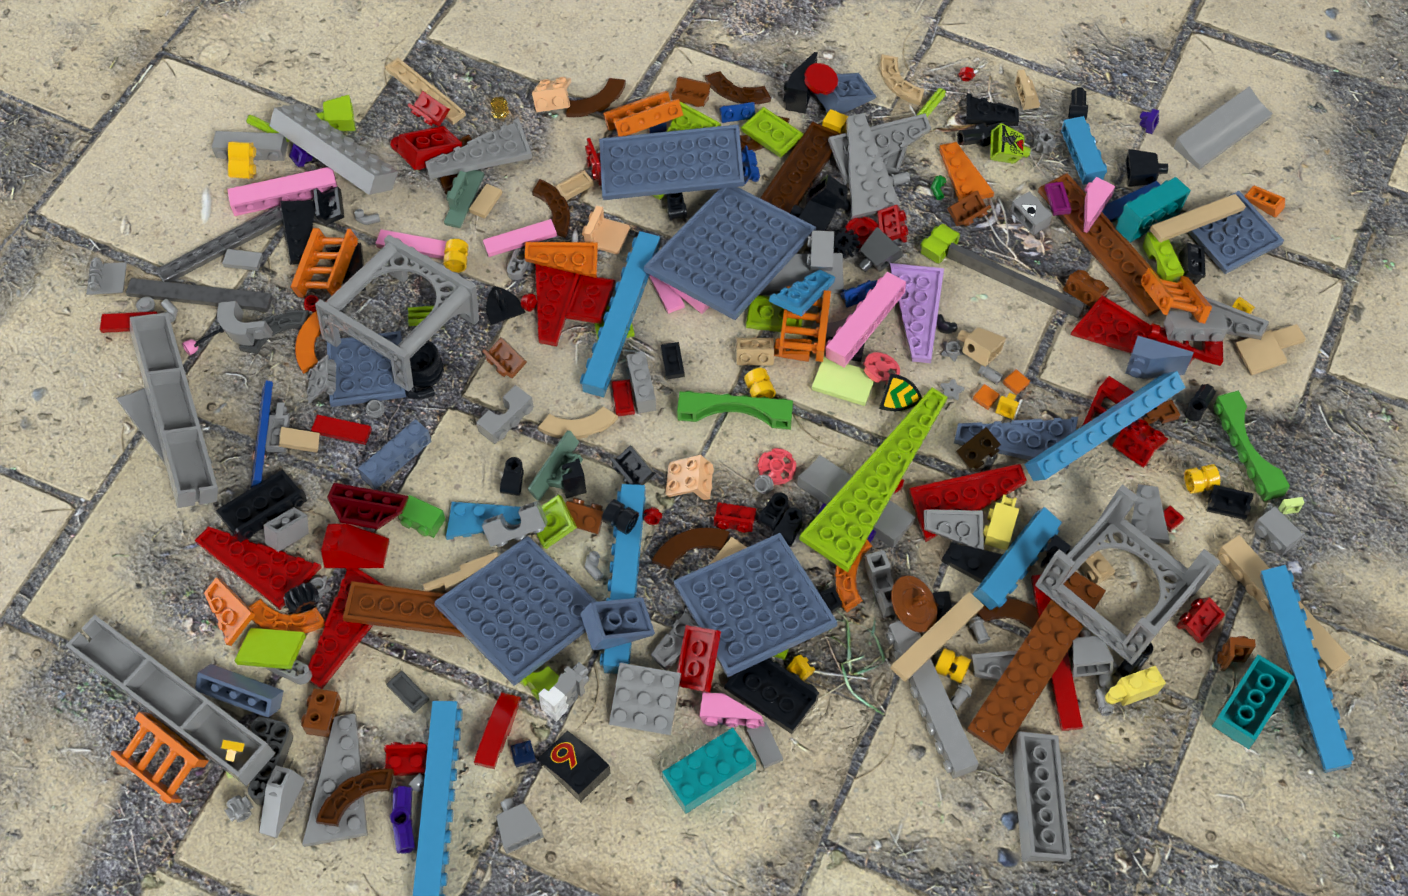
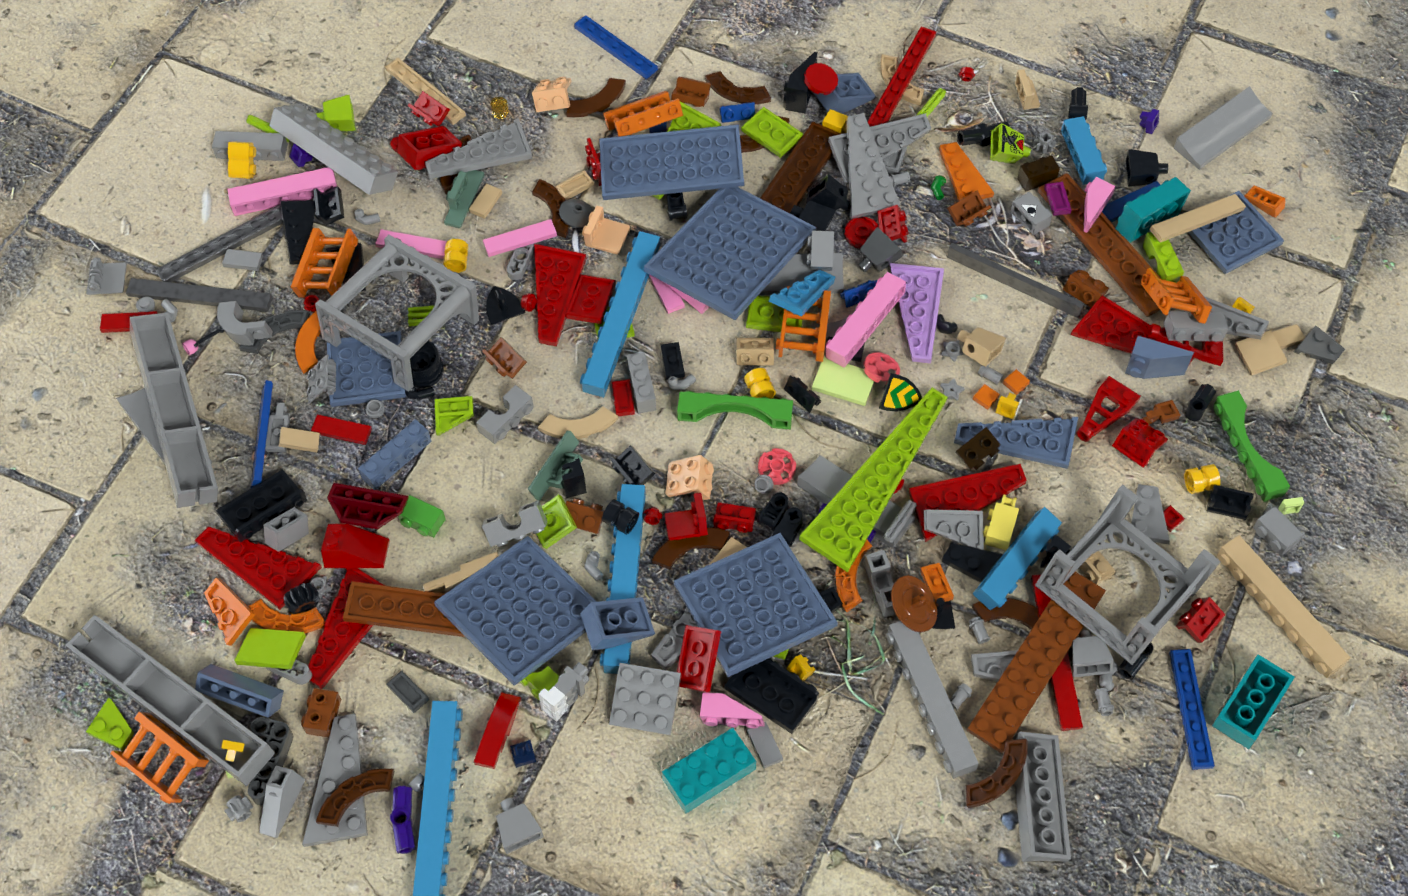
(111, 726): none -> lime wing
(406, 758): red bracket -> none
(452, 412): none -> lime wing
(468, 517): dark azure wing -> none
(512, 479): black piece -> none
(566, 256): orange wing -> none
(575, 213): none -> dark grey dish
(575, 765): black slope -> none
(616, 47): none -> blue tile
(676, 384): none -> light grey arm
(688, 522): none -> red bracket
(750, 168): blue hinge -> none
(796, 355): orange slope -> none
(799, 392): none -> black hinge
(849, 247): black gear -> none
(899, 521): none -> light grey axle
(902, 77): none -> red tile
(936, 637): tan tile -> none
(937, 245): lime brick -> none
(937, 582): none -> orange plate
(946, 661): yellow wheel -> none
(982, 111): black wing -> none
(1003, 778): none -> reddish brown tile
(1038, 173): none -> dark brown brick
(1104, 426): dark azure brick -> none
(1136, 687): light yellow brick -> none
(1191, 709): none -> blue tile
(1193, 261): black hinge -> none
(1235, 650): dark orange bracket -> none
(1305, 667): dark azure brick -> none
(1320, 346): none -> dark grey wing

